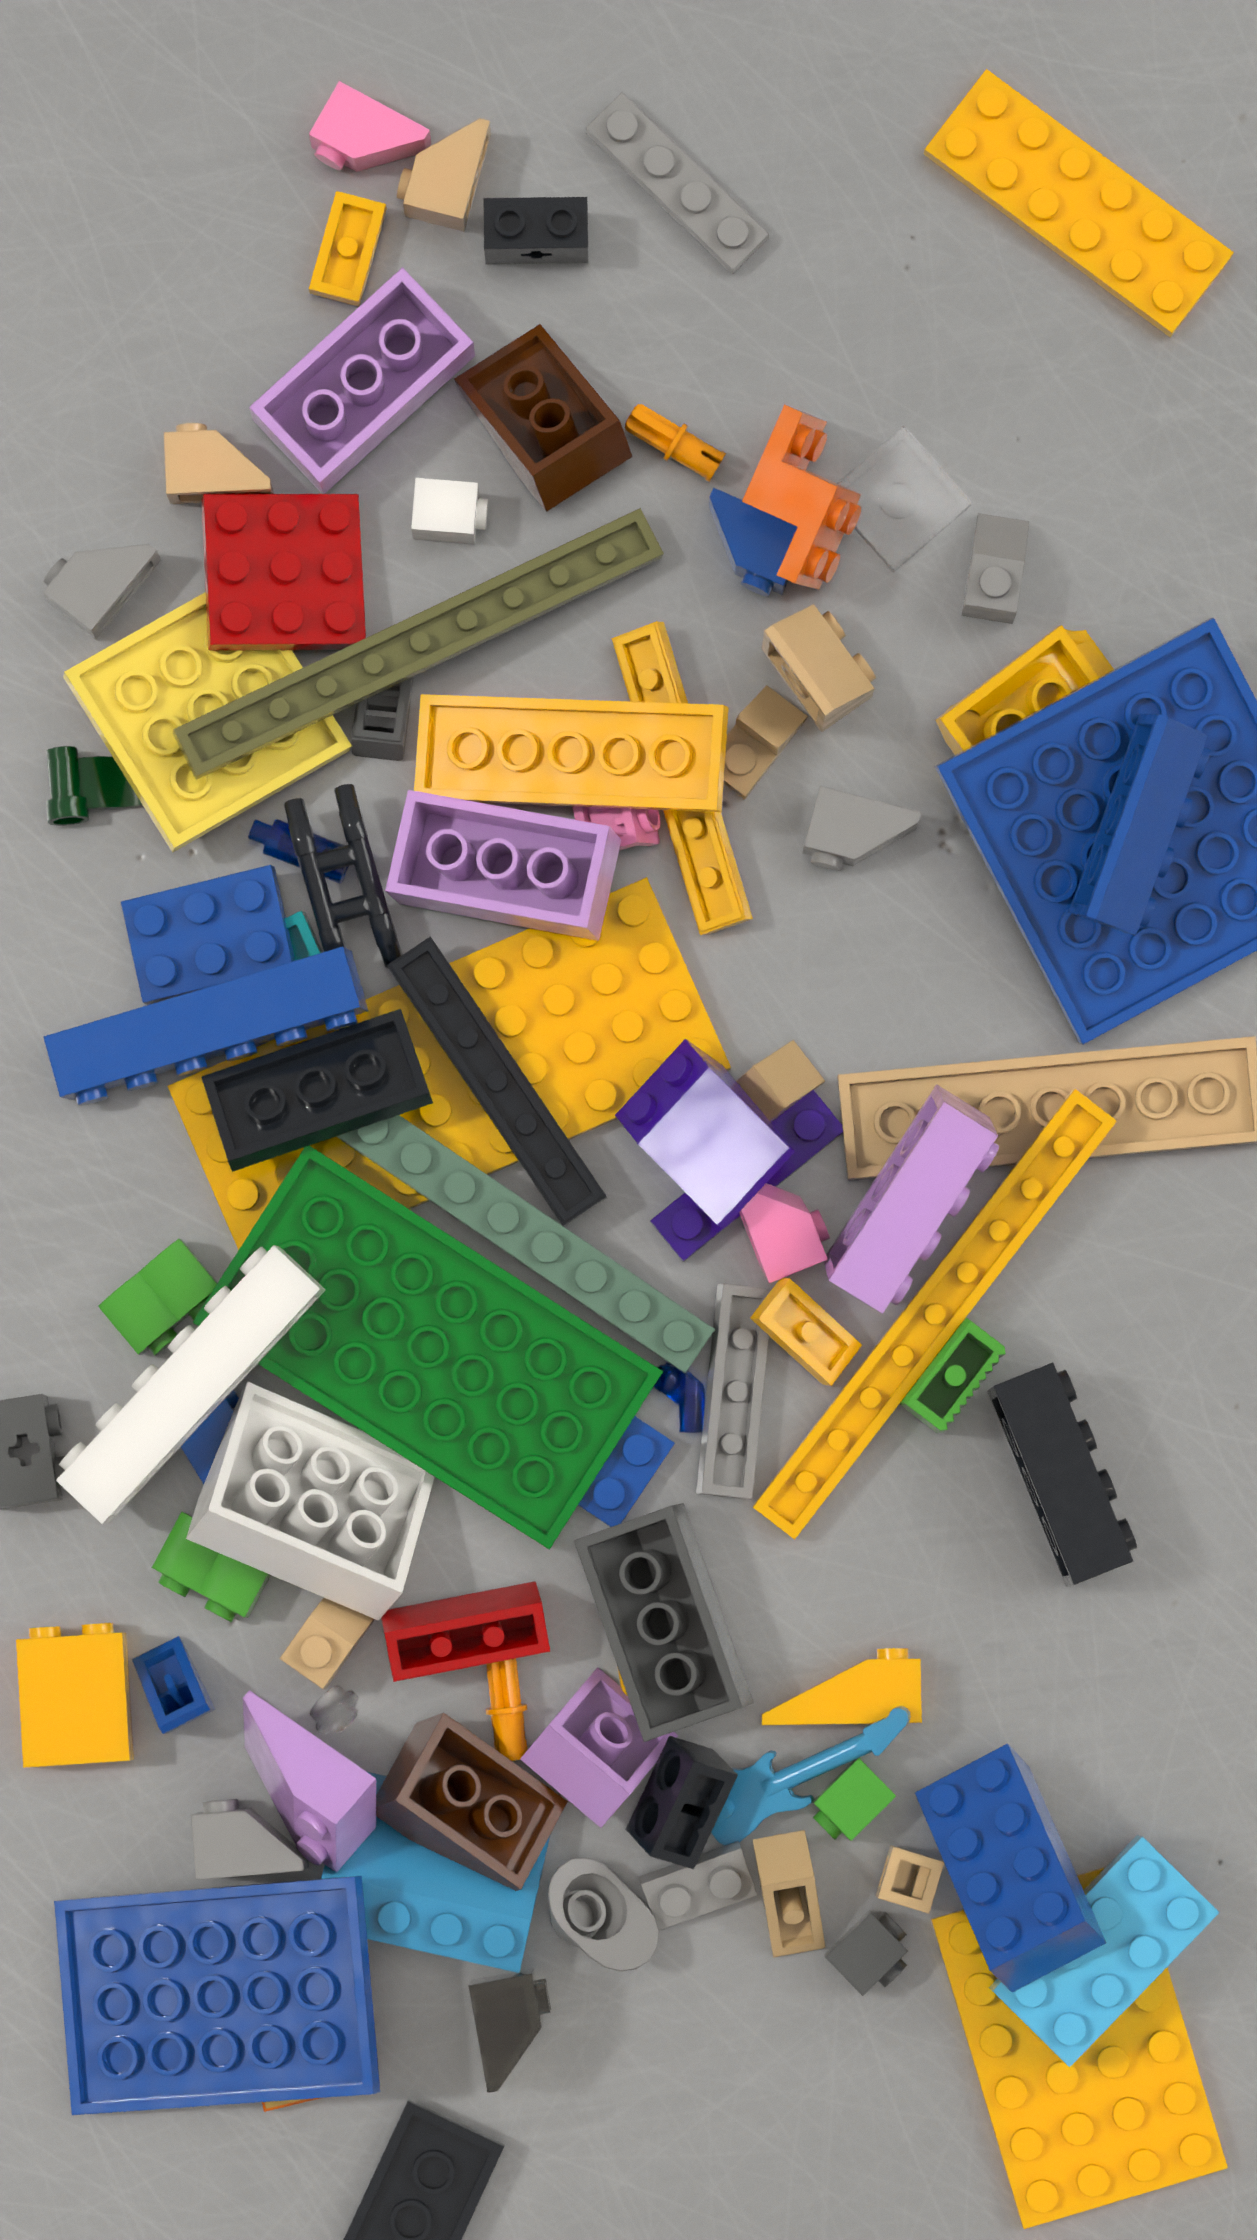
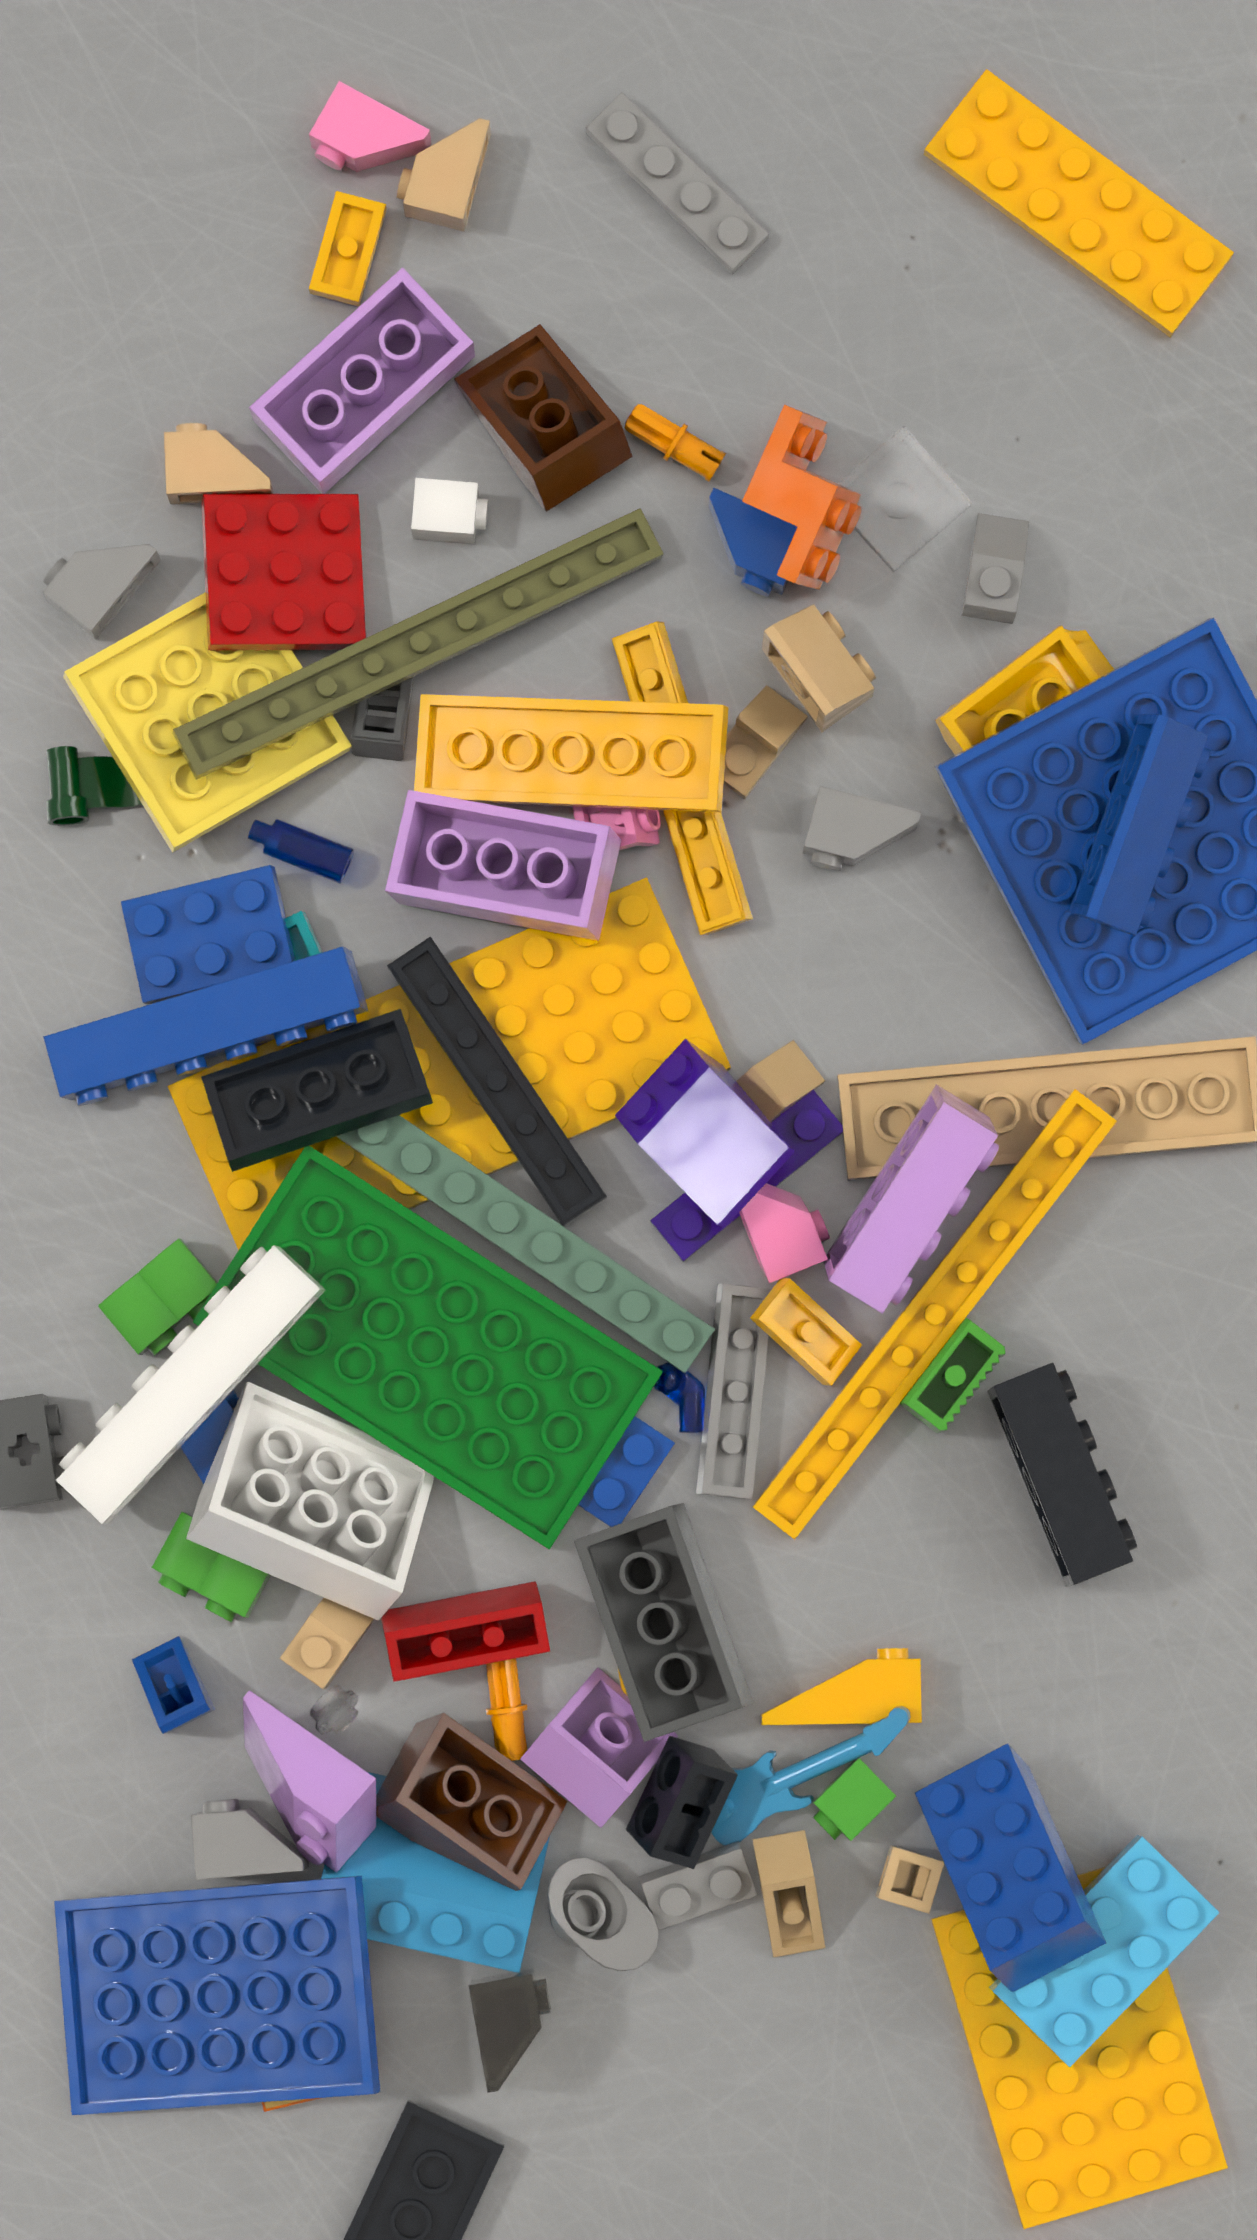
(74, 1696): yellow brick -> none
(356, 853): black piece -> none
(535, 230): black brick -> none
(869, 1952): dark grey brick -> none

